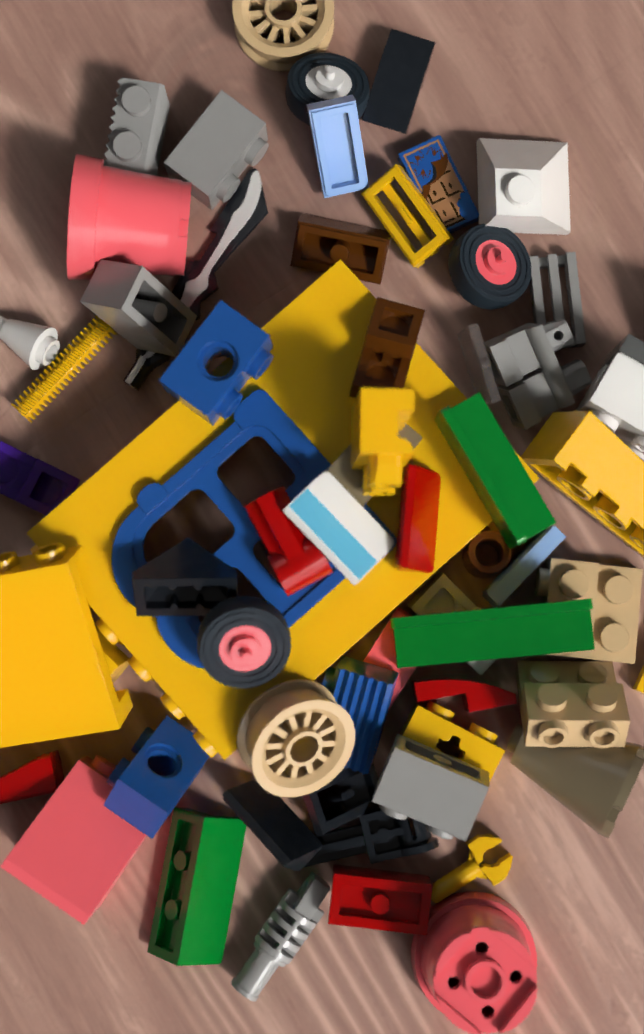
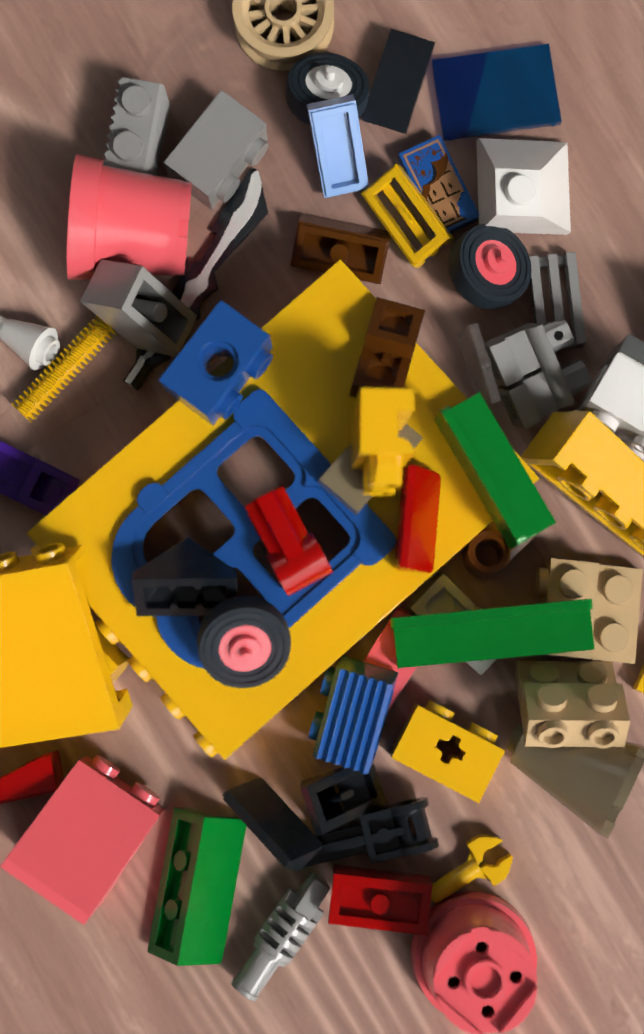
(156, 777): blue brick -> none
(295, 738): tan wheel -> none
(339, 527): slope -> none
(431, 788): light grey brick -> none
(475, 695): red slope -> none
(496, 92): none -> clear blue piece
(523, 565): tile -> none

